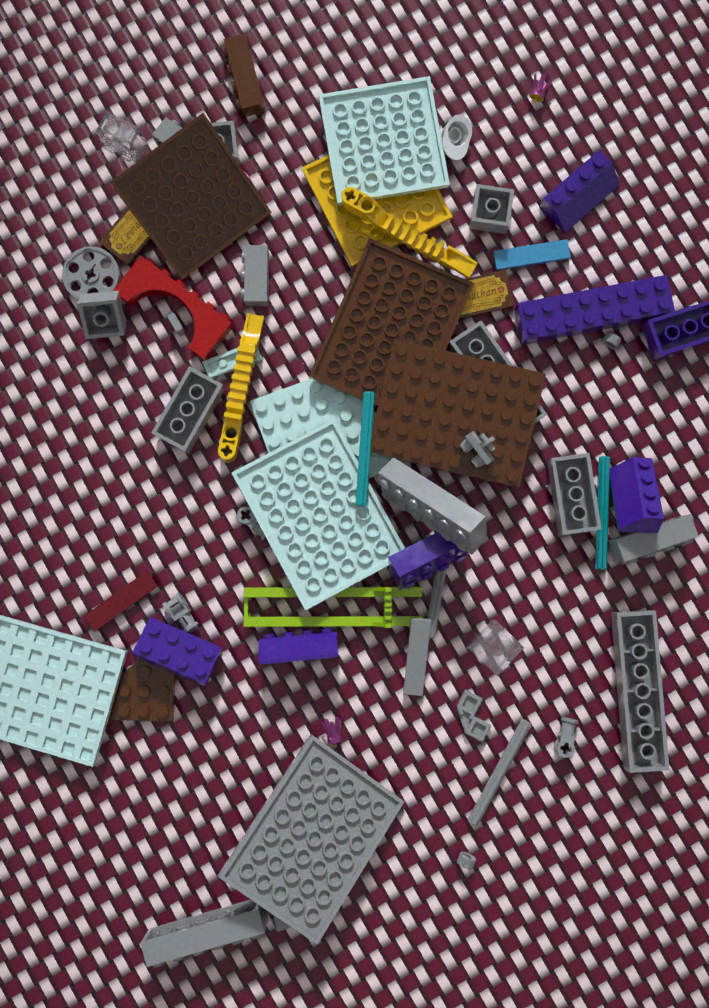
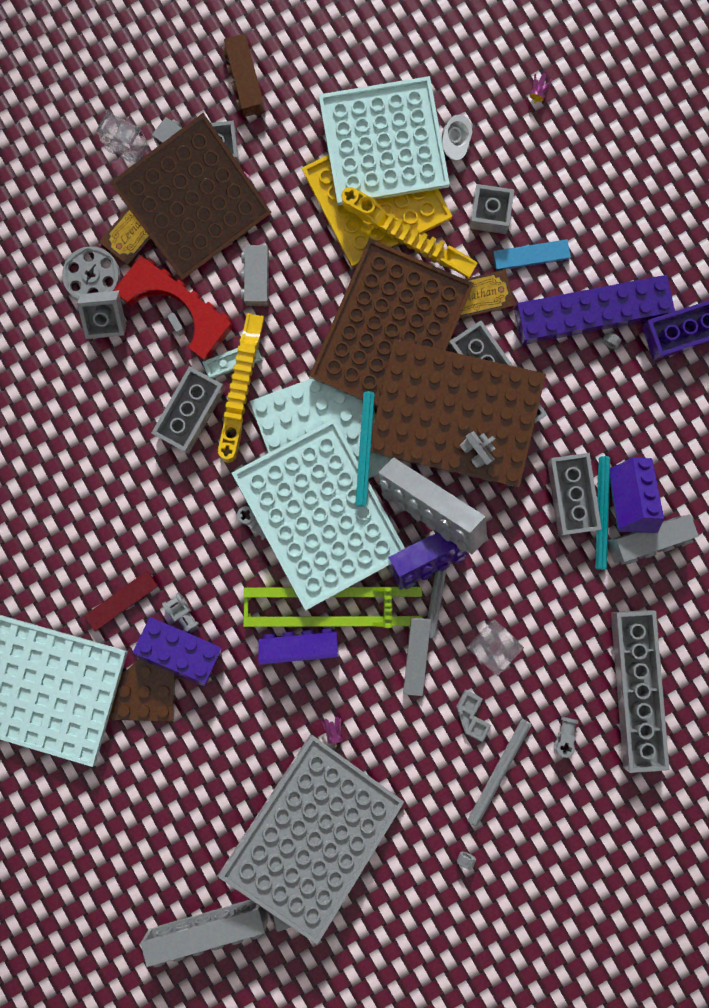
(580, 191): dark purple slope -> none

